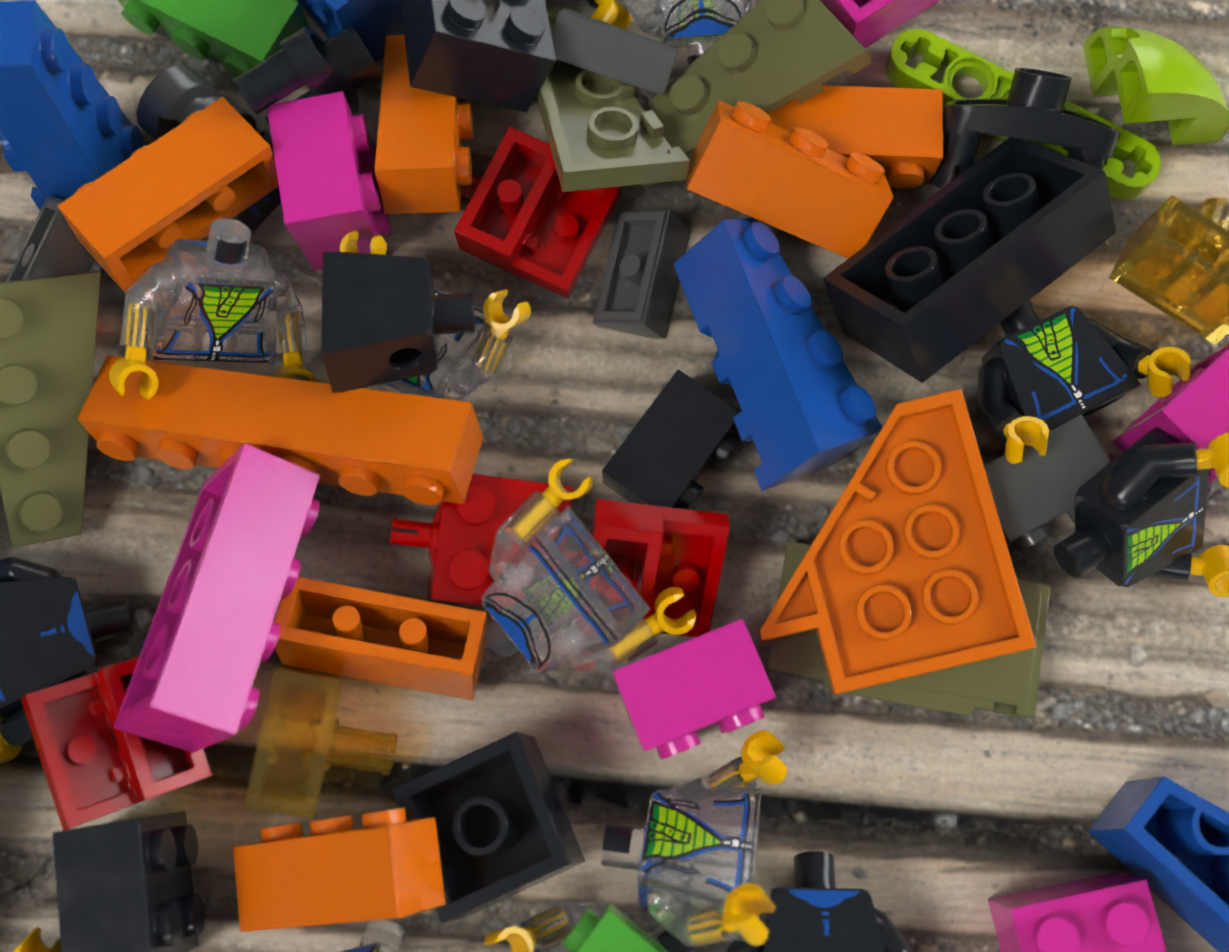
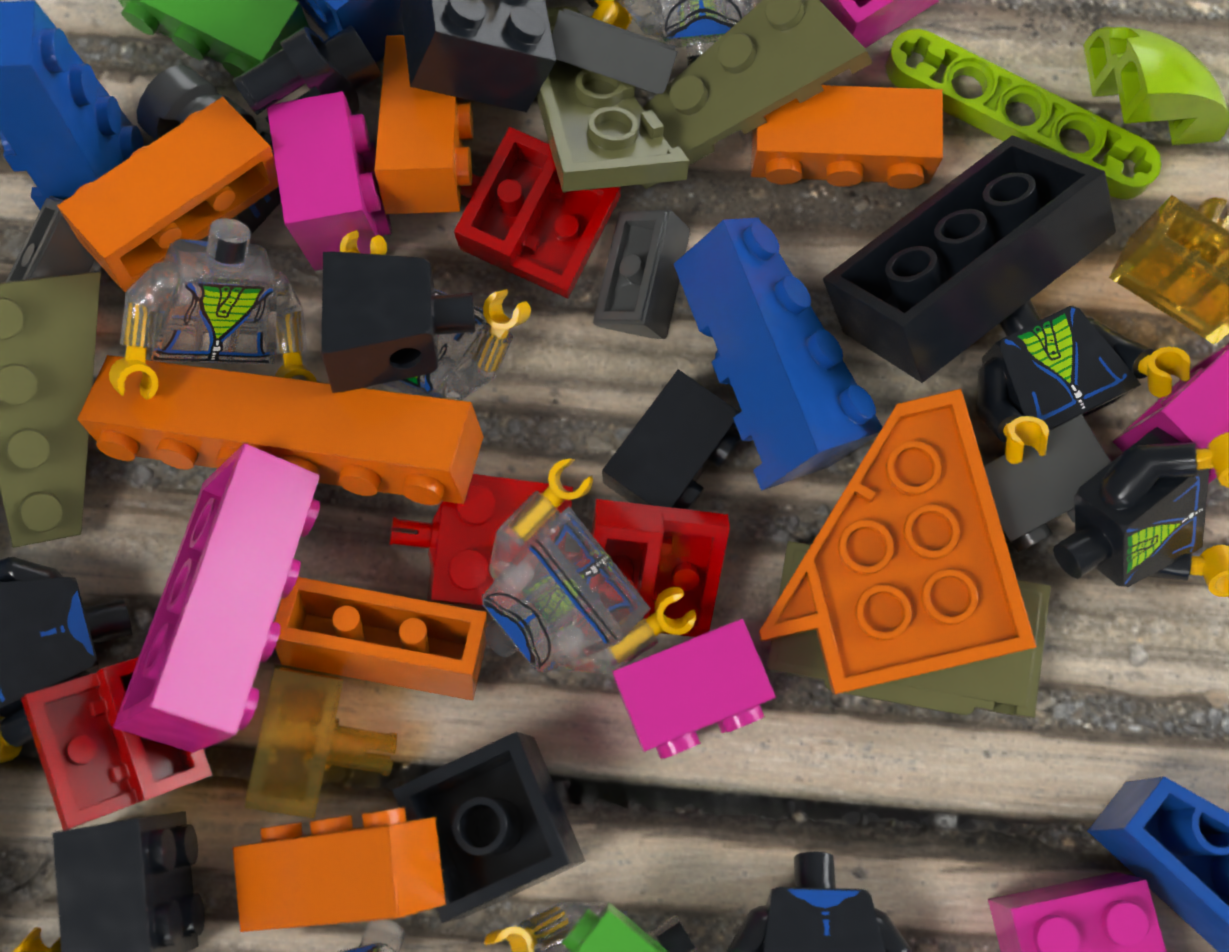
(702, 850): torso -> none
(788, 179): orange brick -> none
(1031, 114): black connector -> none

